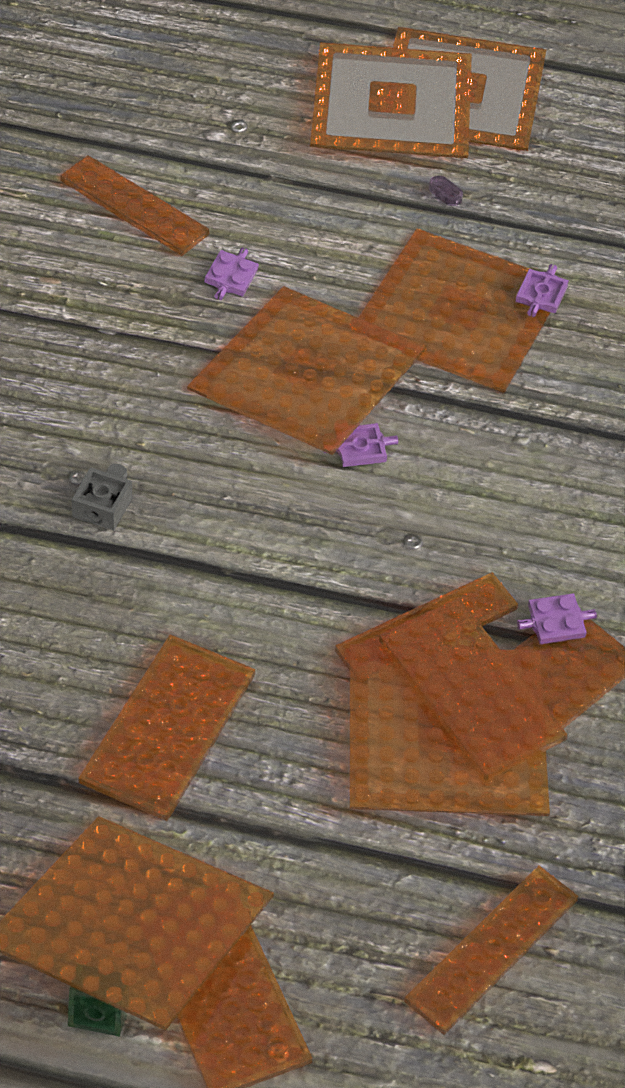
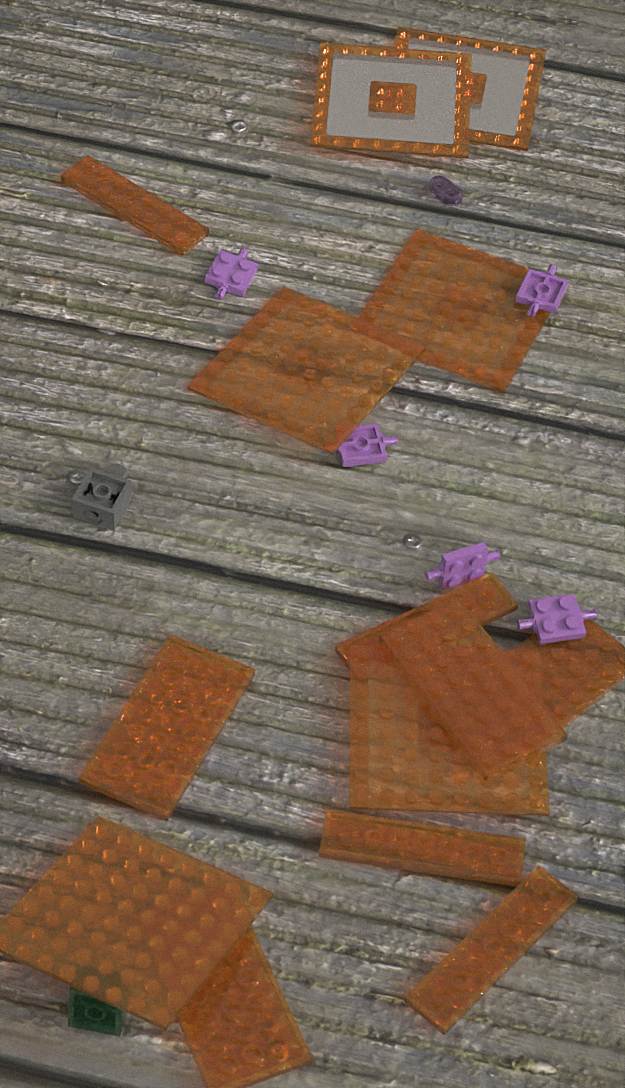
(422, 848): none -> clear orange plate
(462, 565): none -> medium lavender plate

